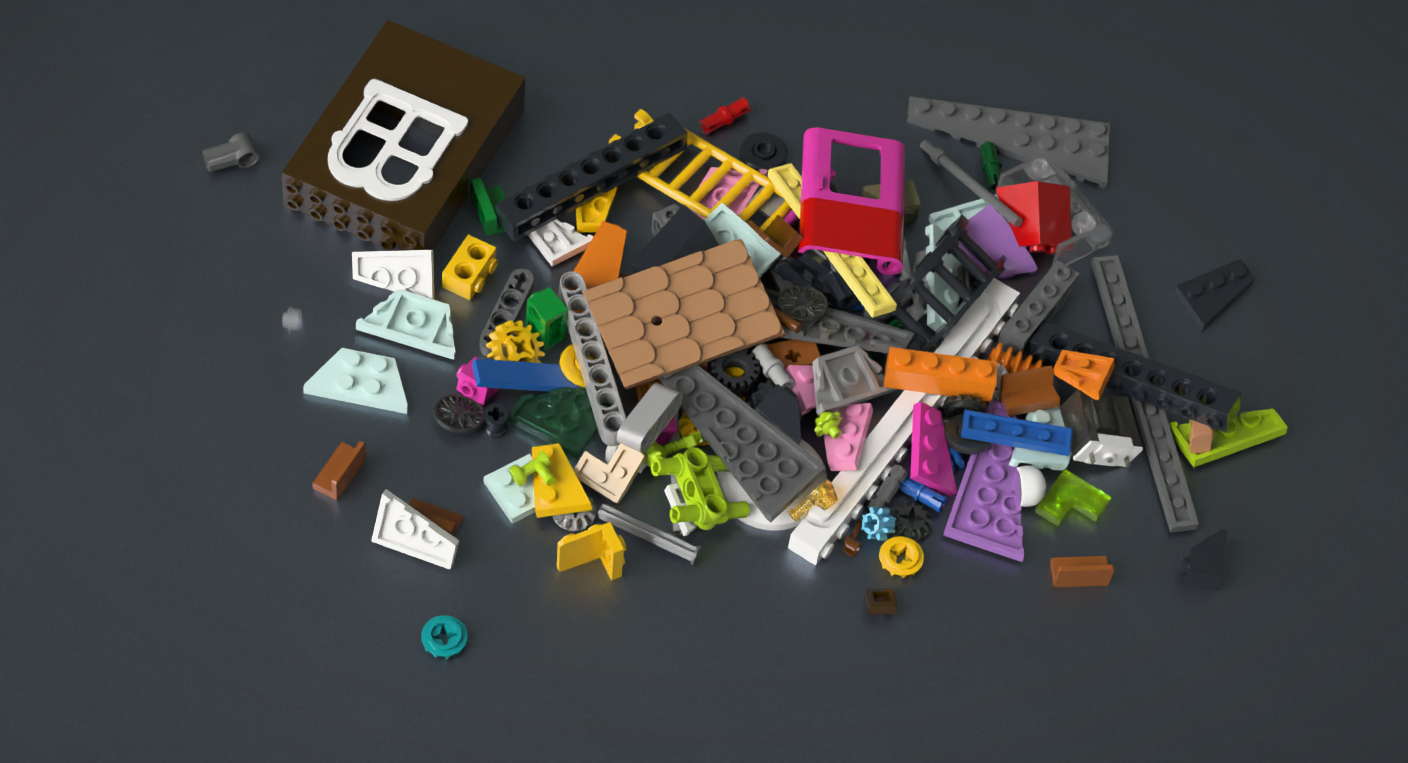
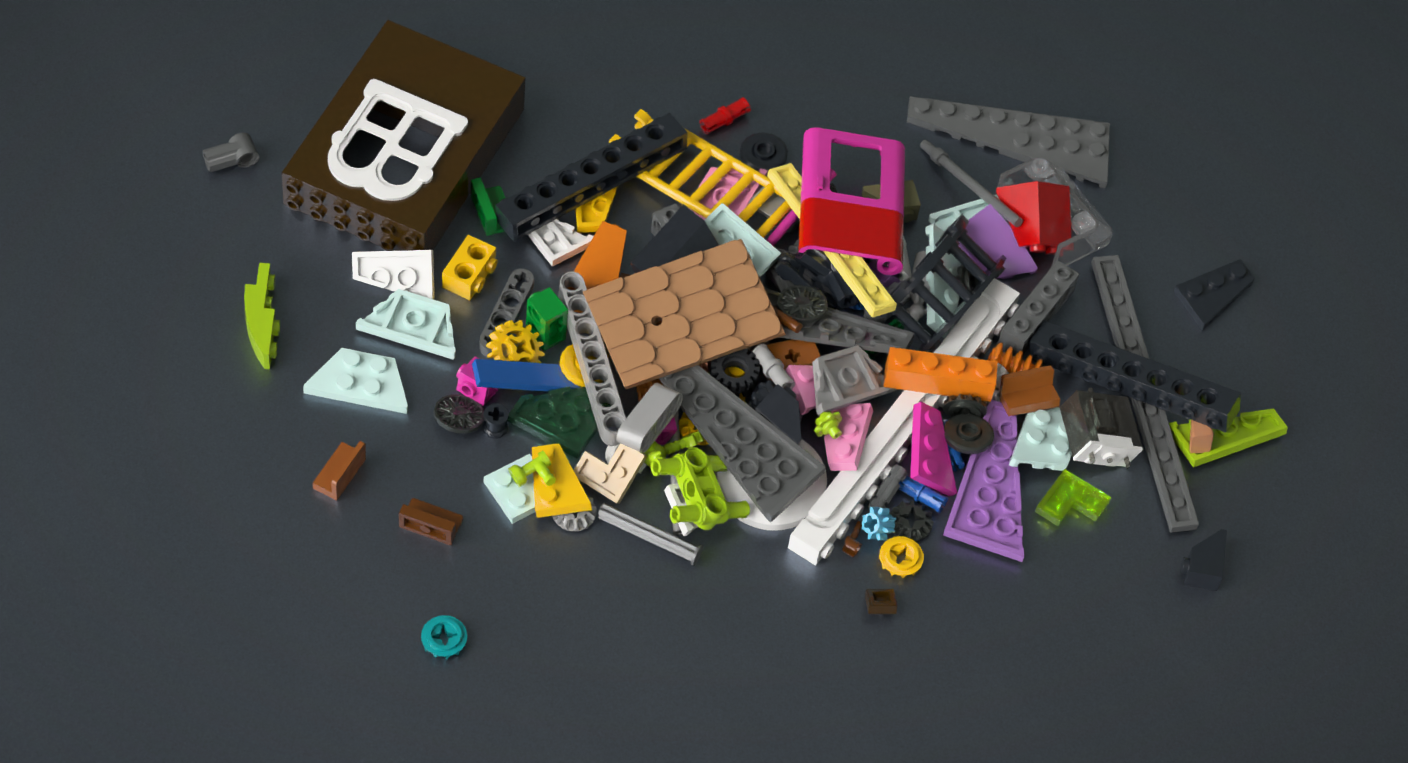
(261, 317): none -> lime slope
(292, 319): clear plate -> none
(412, 533): white wing -> none
(595, 543): yellow bracket -> none
(779, 235): reddish brown panel -> none
(822, 496): clear yellow bar -> none
(991, 165): dark green axle -> none
(1016, 432): blue tile -> none
(1031, 485): white hair -> none
(1081, 571): dark orange panel -> none
(1085, 371): orange wing -> none

